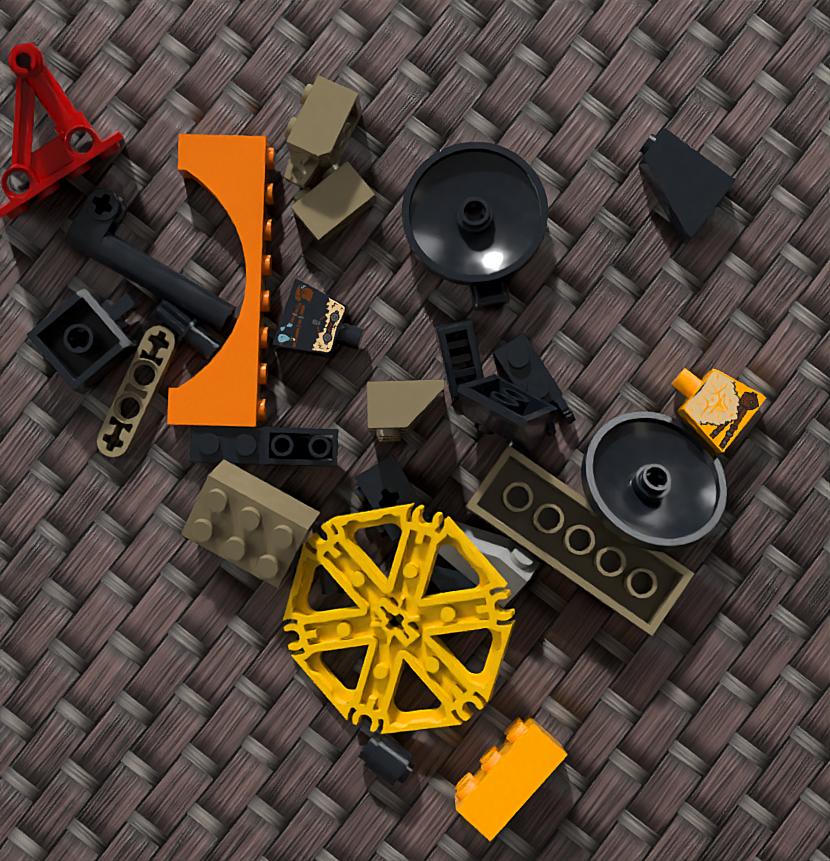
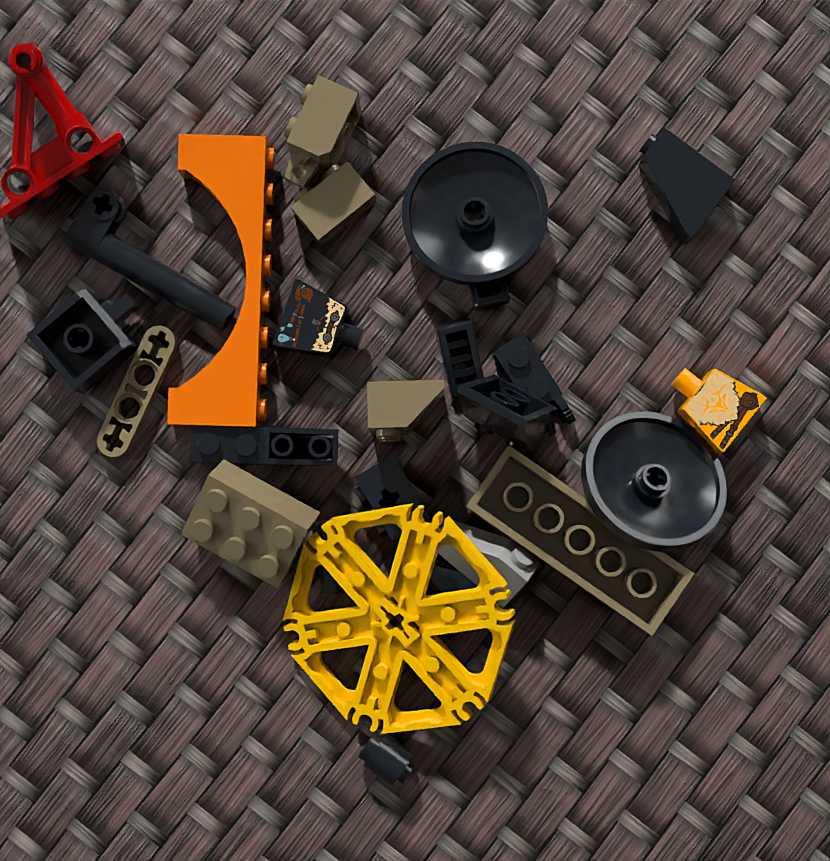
(188, 330): black axle -> none
(508, 776): light orange brick -> none

